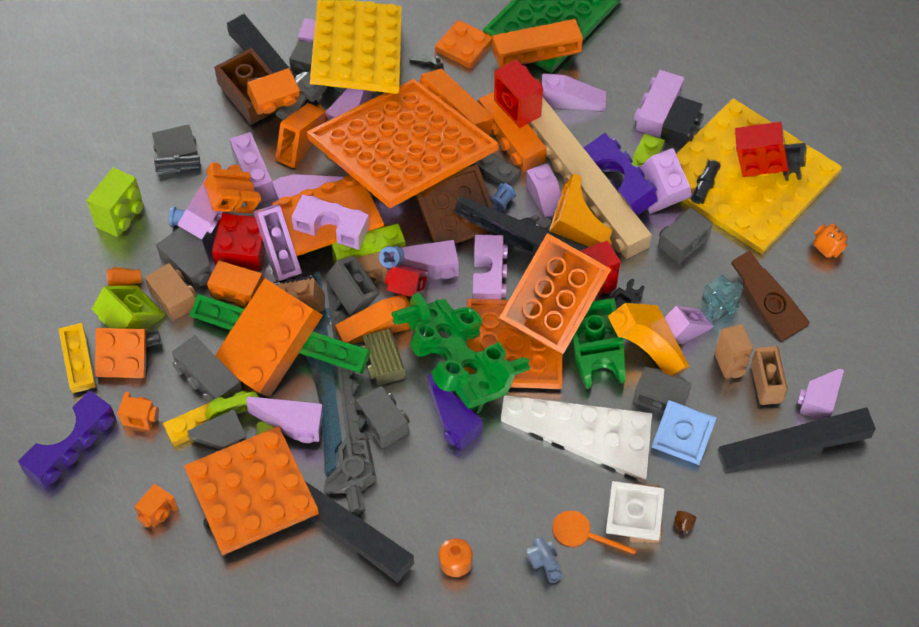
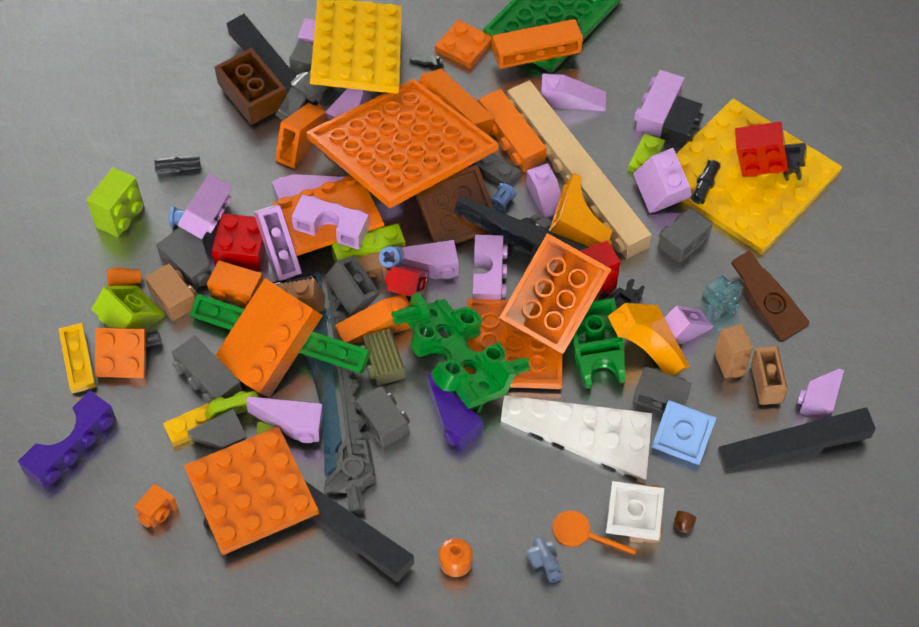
(137, 412): orange brick -> none
(175, 142): dark grey piece -> none
(232, 187): orange hips -> none
(249, 158): lavender arch -> none
(273, 91): orange brick -> none
(518, 93): red brick -> none
(635, 189): dark purple arch -> none
(830, 240): orange head -> none

